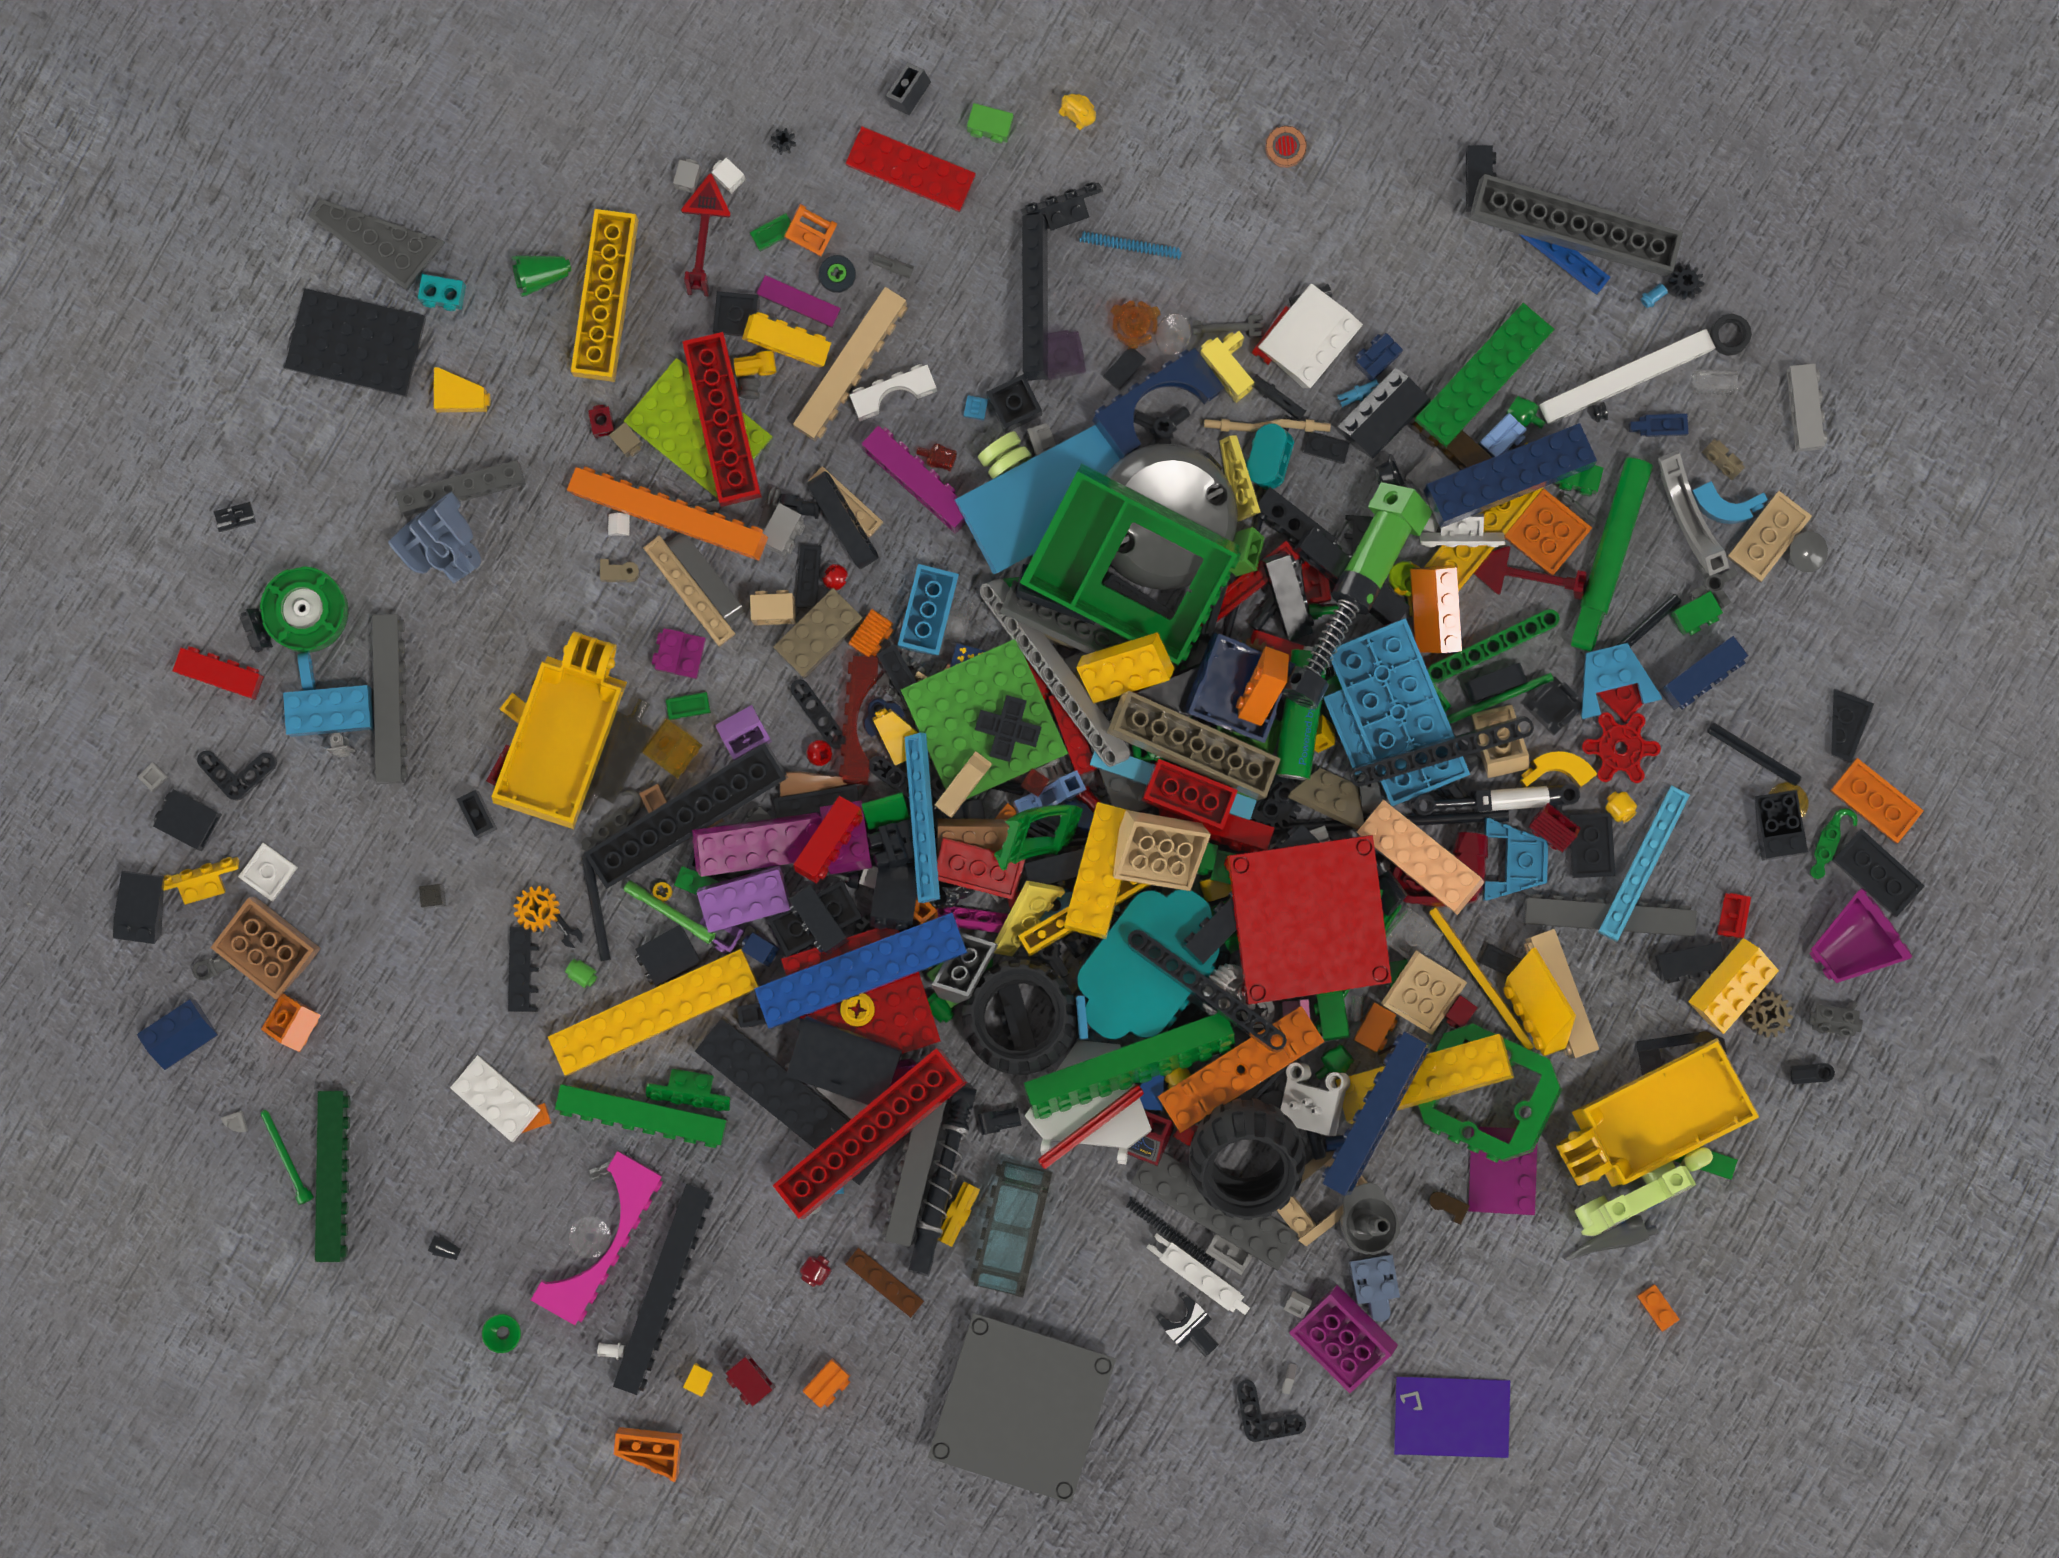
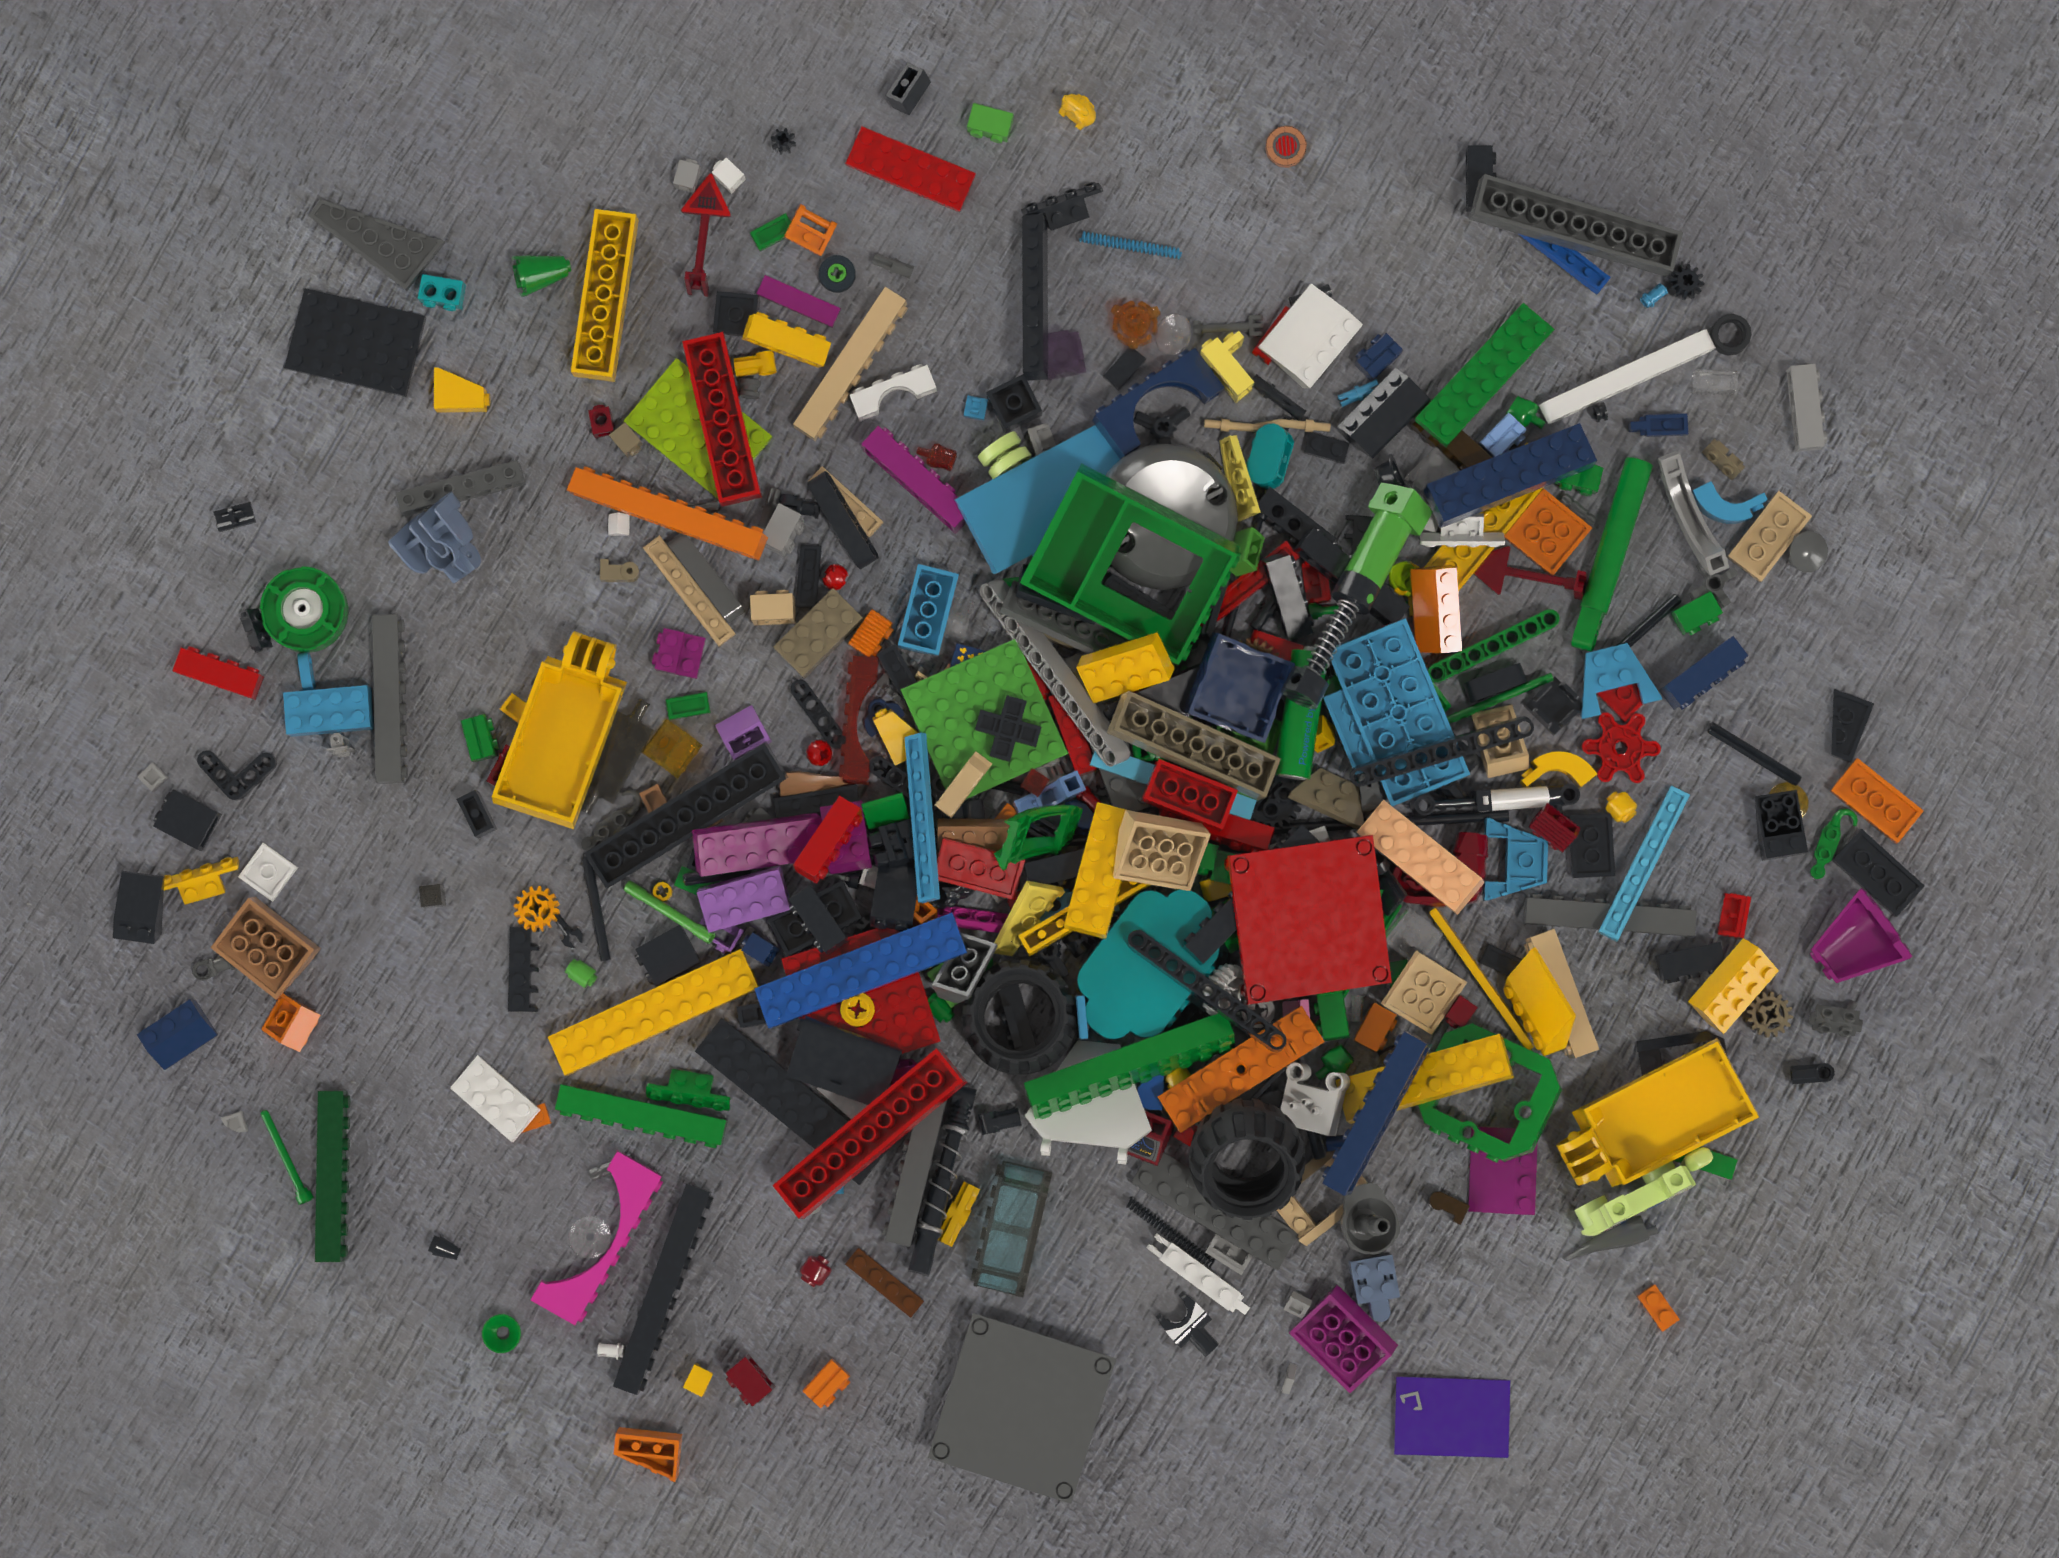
(480, 737): none -> green brick
(695, 878): none -> black axle
(1090, 1126): red axle -> none
(1263, 1425): black beam -> none
(1264, 686): orange wedge -> none

